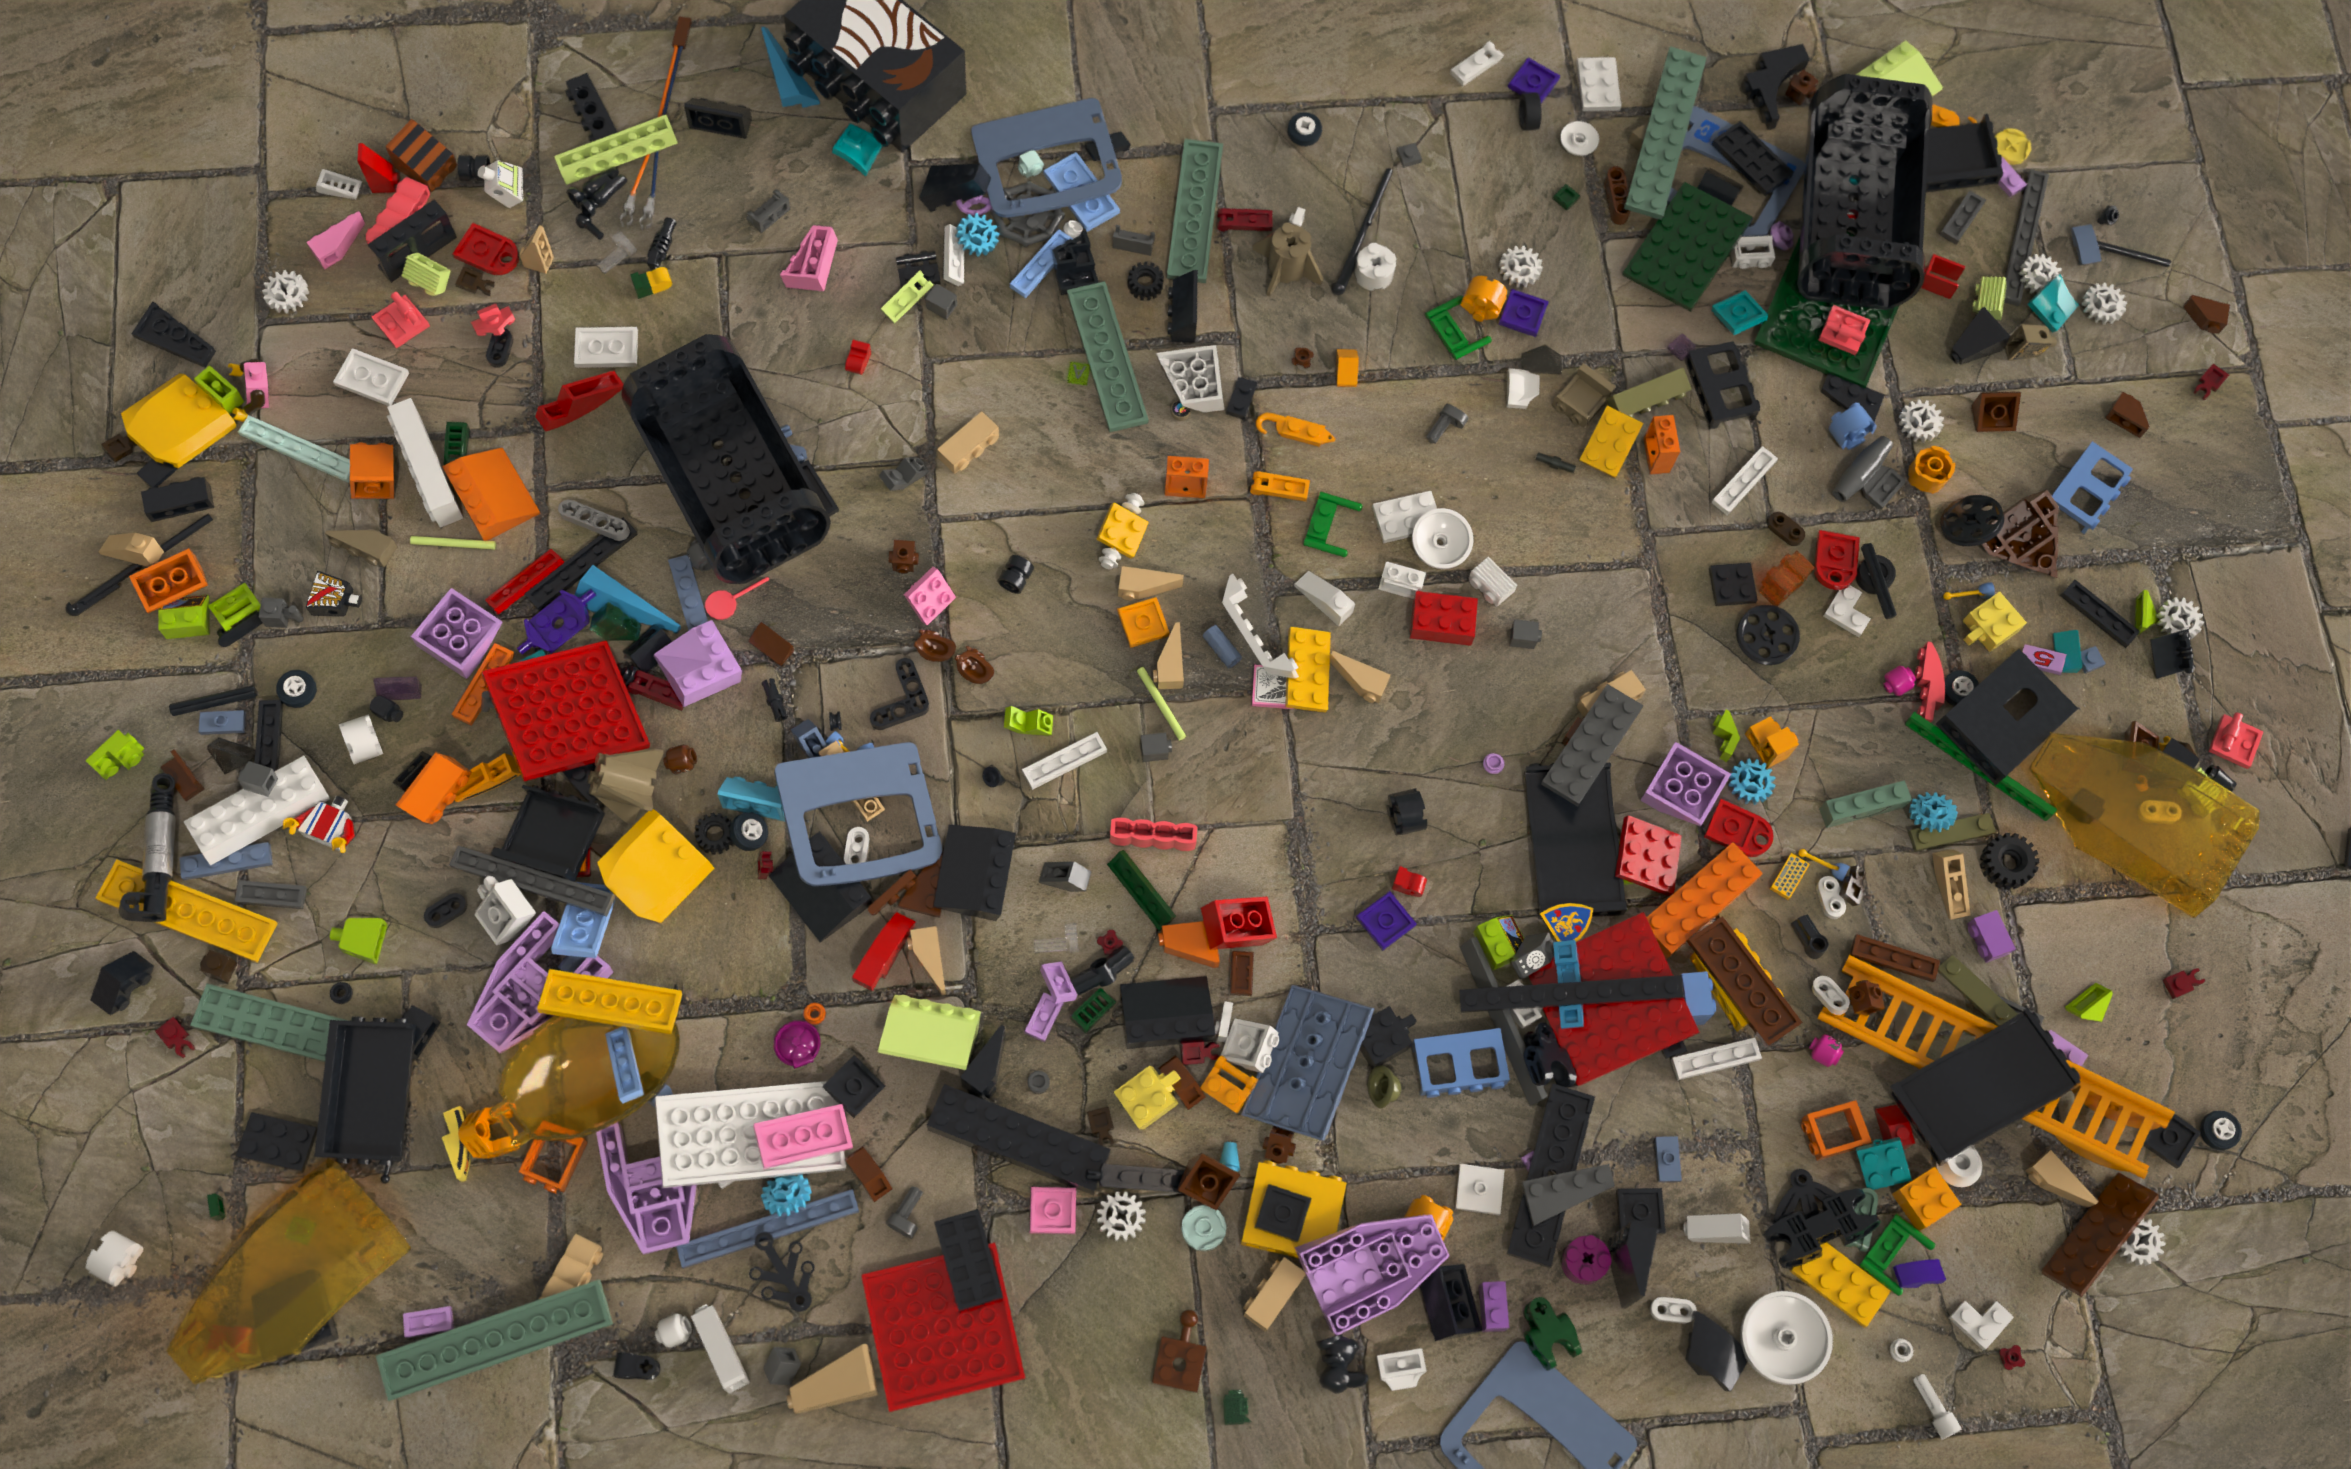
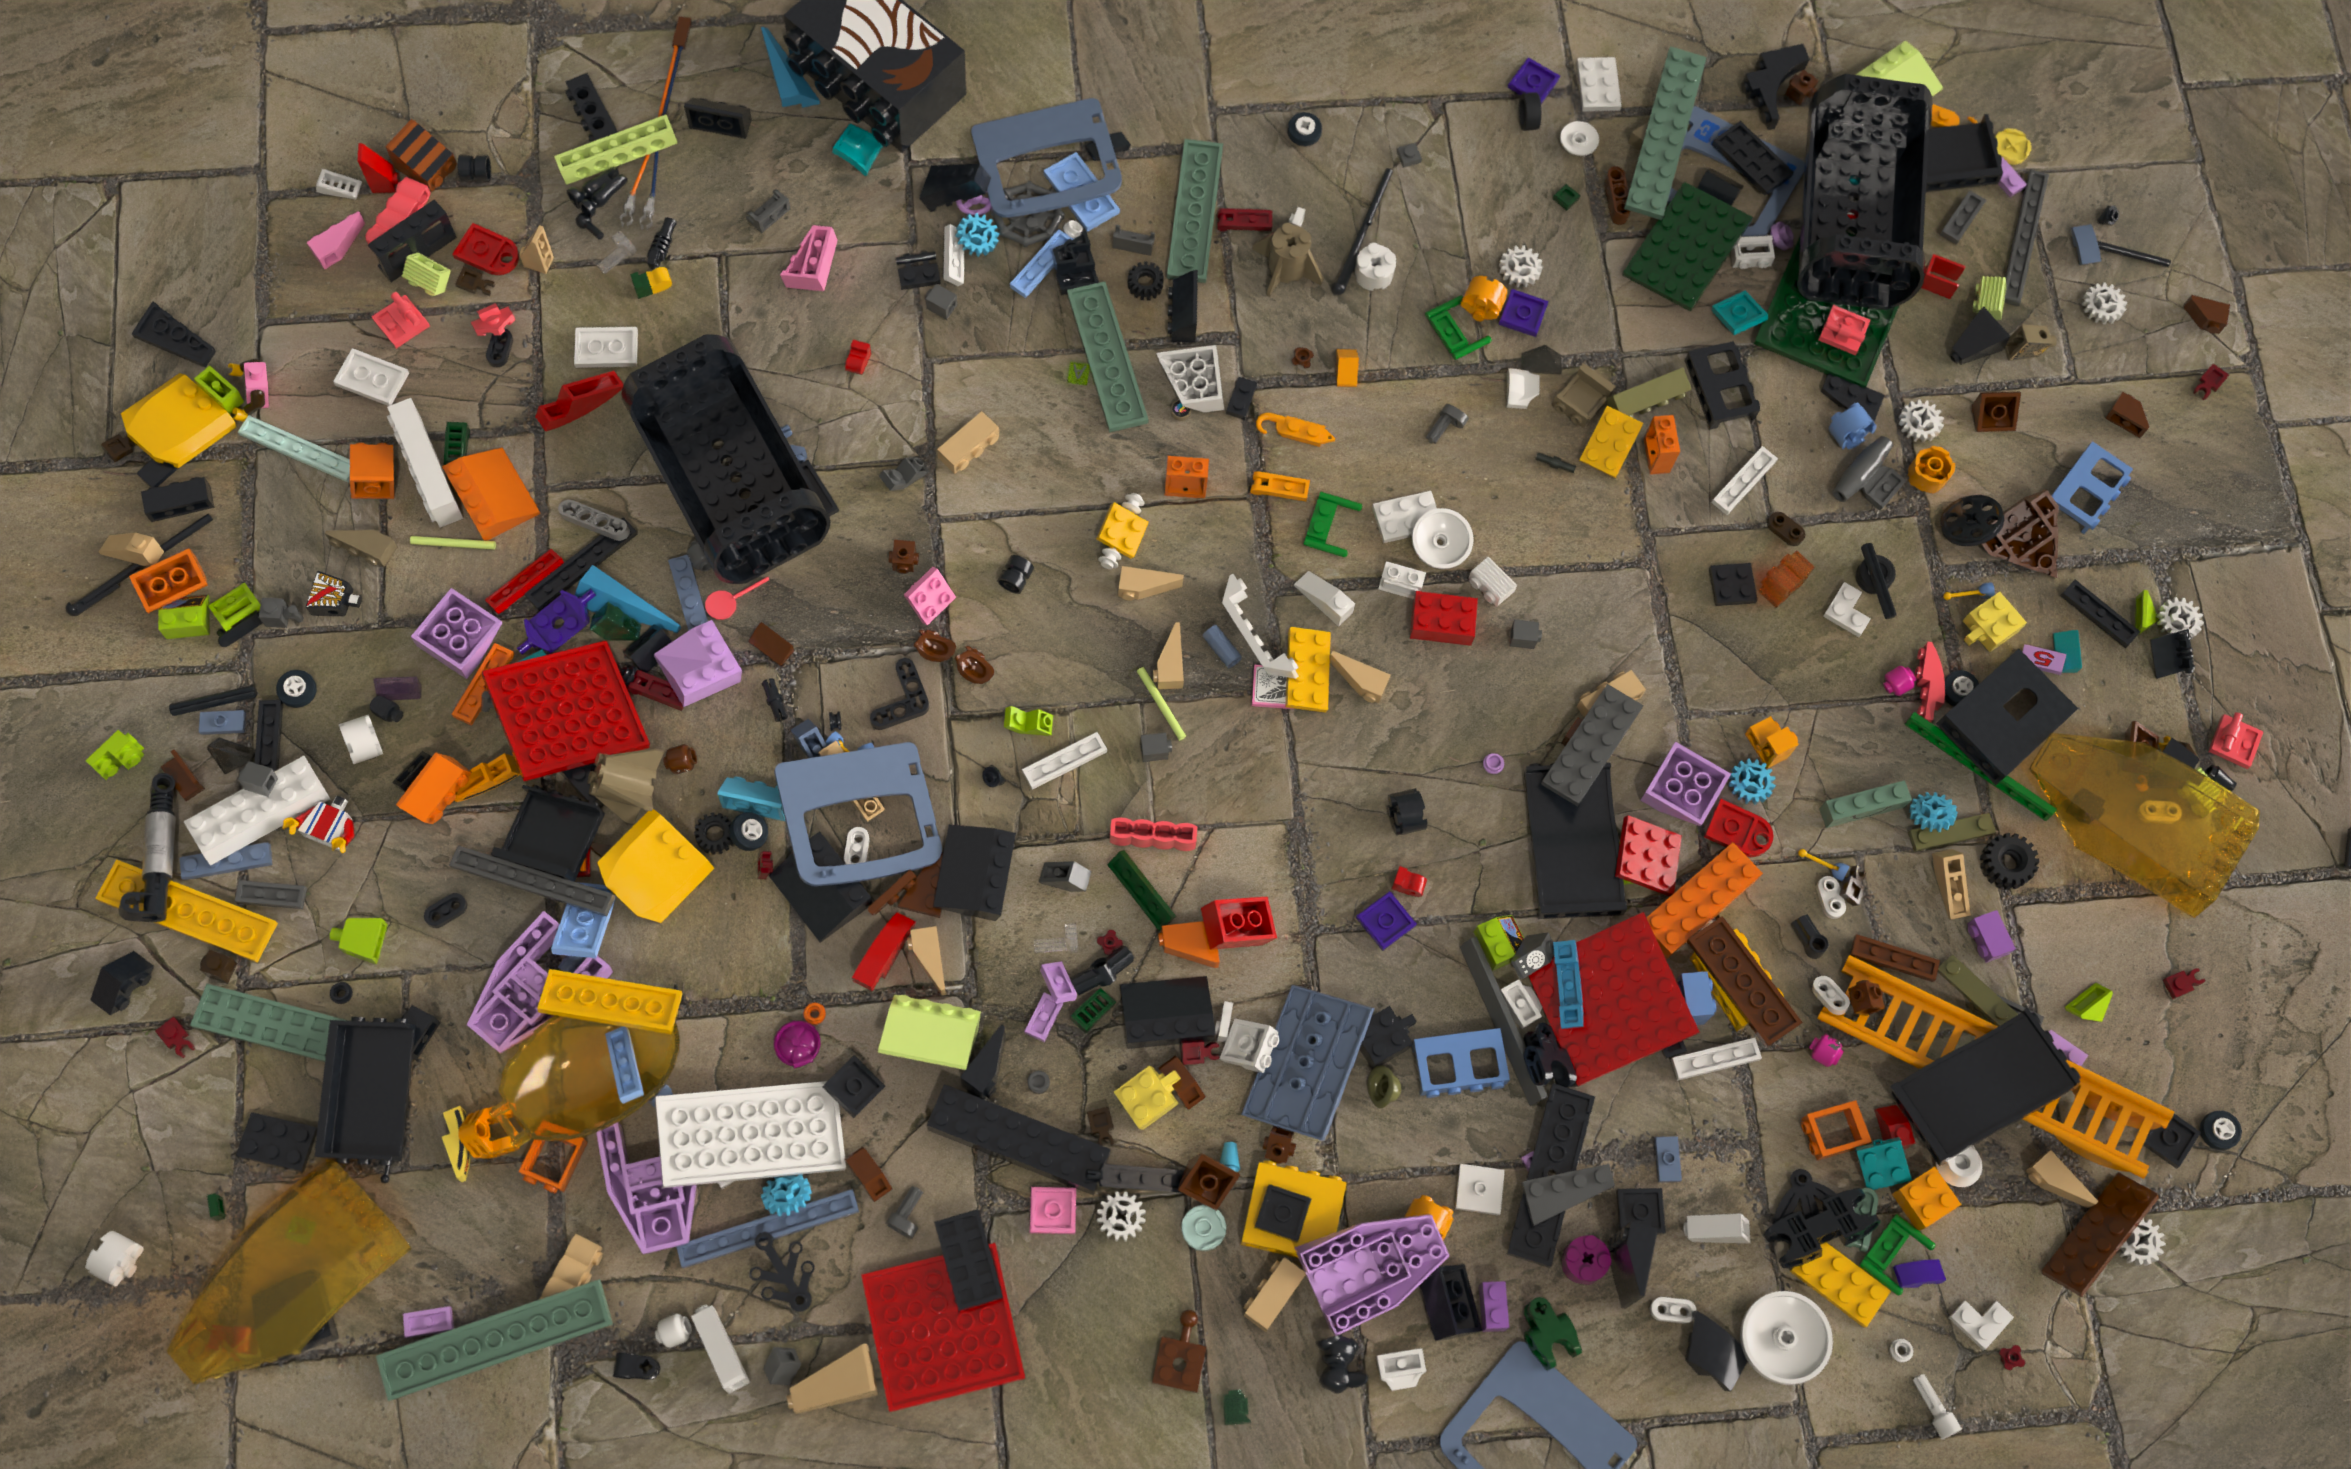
(275, 294): white gear -> none
(503, 182): white torso -> none
(503, 910): white hinge -> none
(802, 1136): bright pink plate -> none
(906, 297): yellowish green plate -> none
(1030, 164): light aqua plate -> none
(1143, 622): light orange tile -> none
(1225, 1091): light orange plate -> none
(1242, 973): reddish brown plate -> none
(1476, 64): white plate -> none
(1567, 921): shield -> none
(1571, 993): black plate -> none
(1681, 347): clear purple plate -> none
(1726, 730): lime slope -> none
(1778, 637): black wedge -> none
(1789, 876): tile -> none
(1836, 557): red plate -> none
(2040, 274): white gear -> none
(2053, 303): teal plate -> none
(2091, 659): sand blue plate -> none

